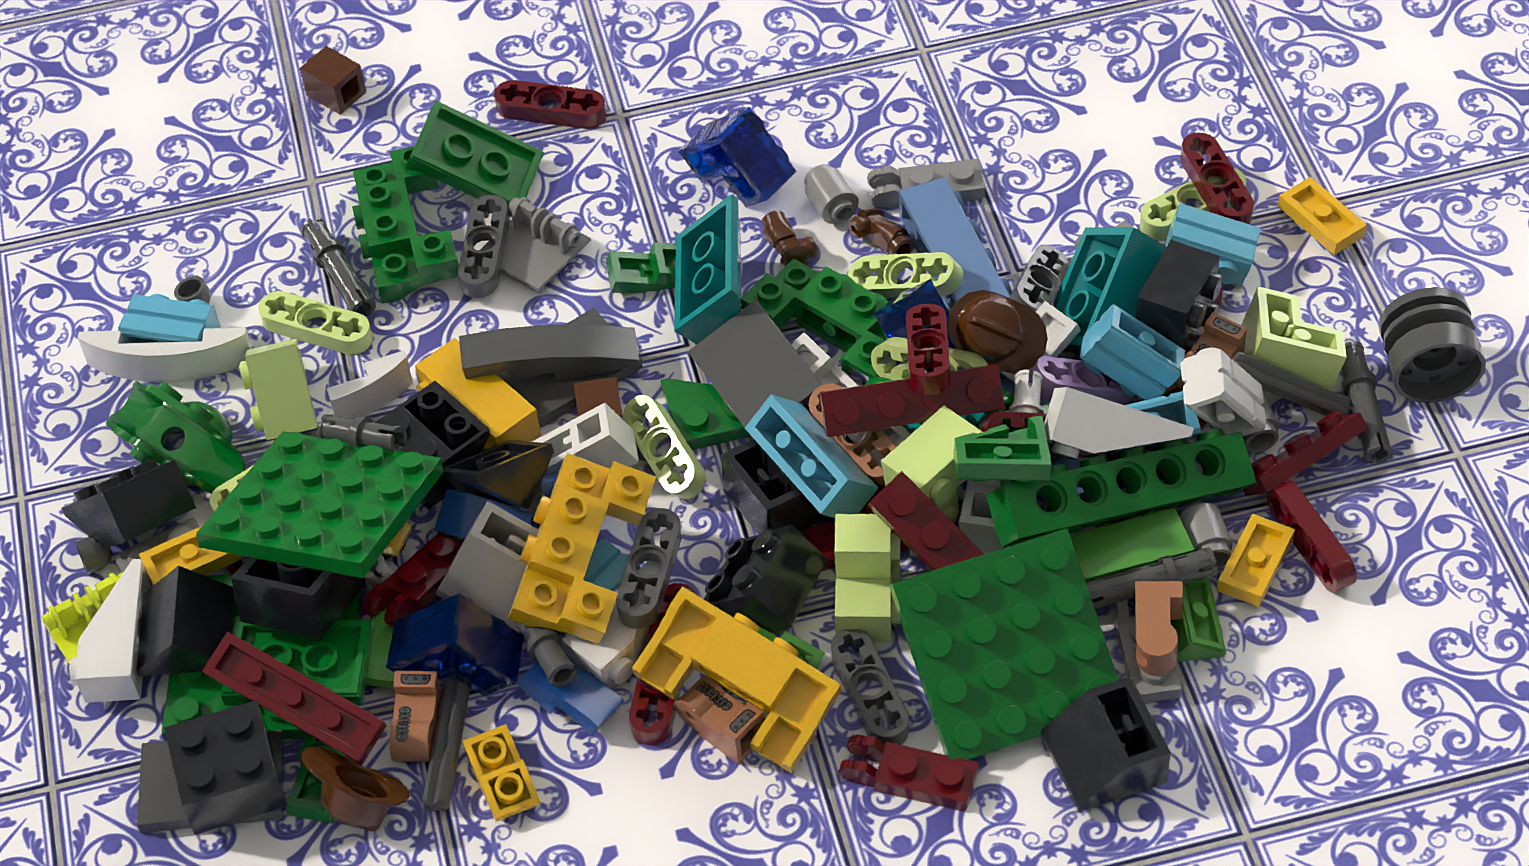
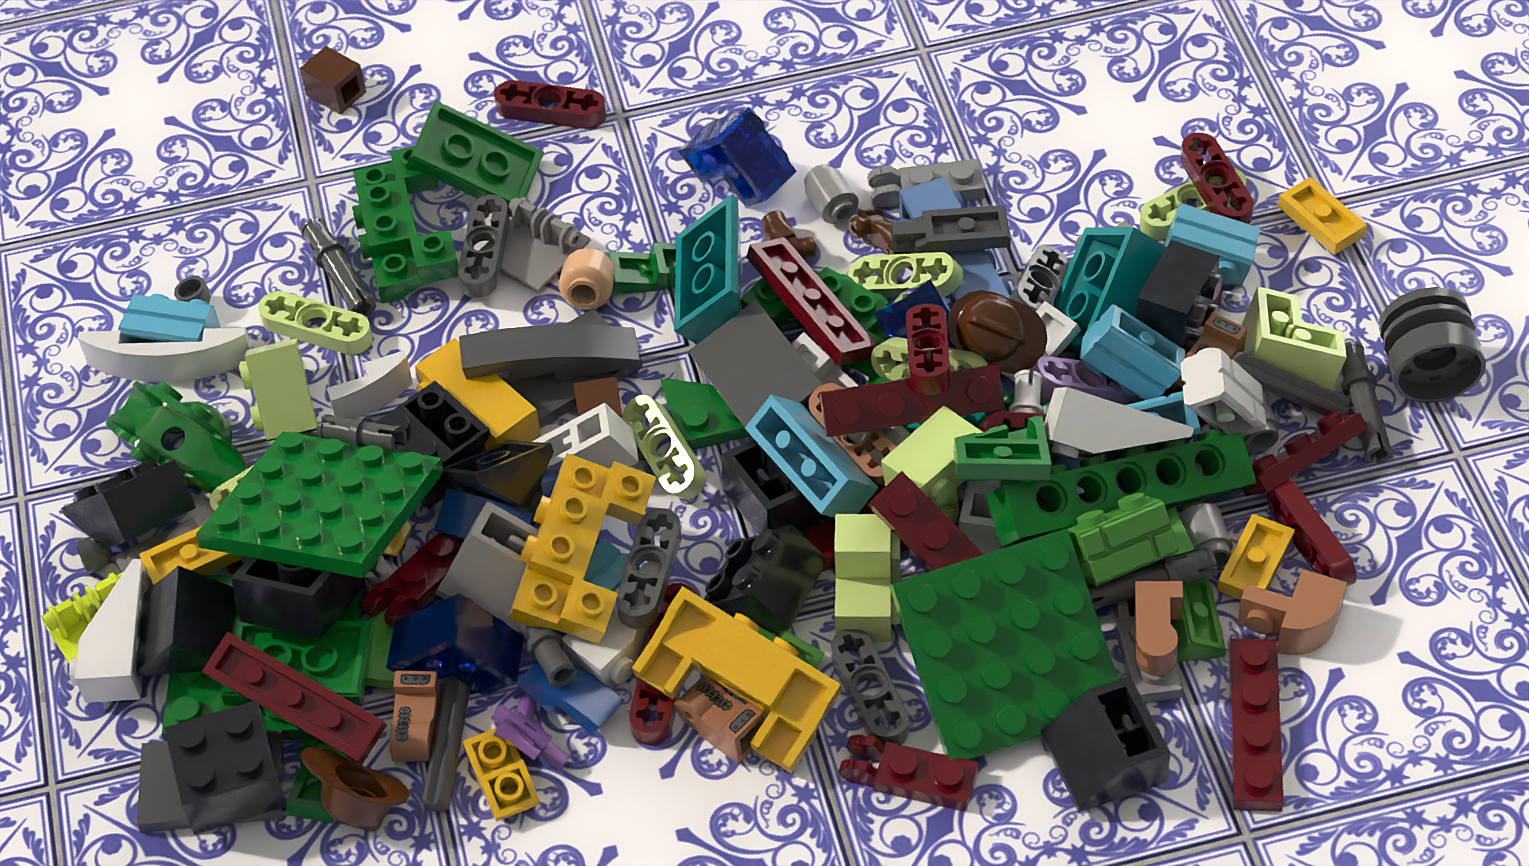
(527, 733): none -> medium lavender piece
(587, 279): none -> light nougat head
(811, 301): none -> dark red plate
(953, 230): none -> dark grey hinge
(1122, 538): none -> bright green brick
(1255, 725): none -> dark red plate
(1299, 621): none -> nougat brick

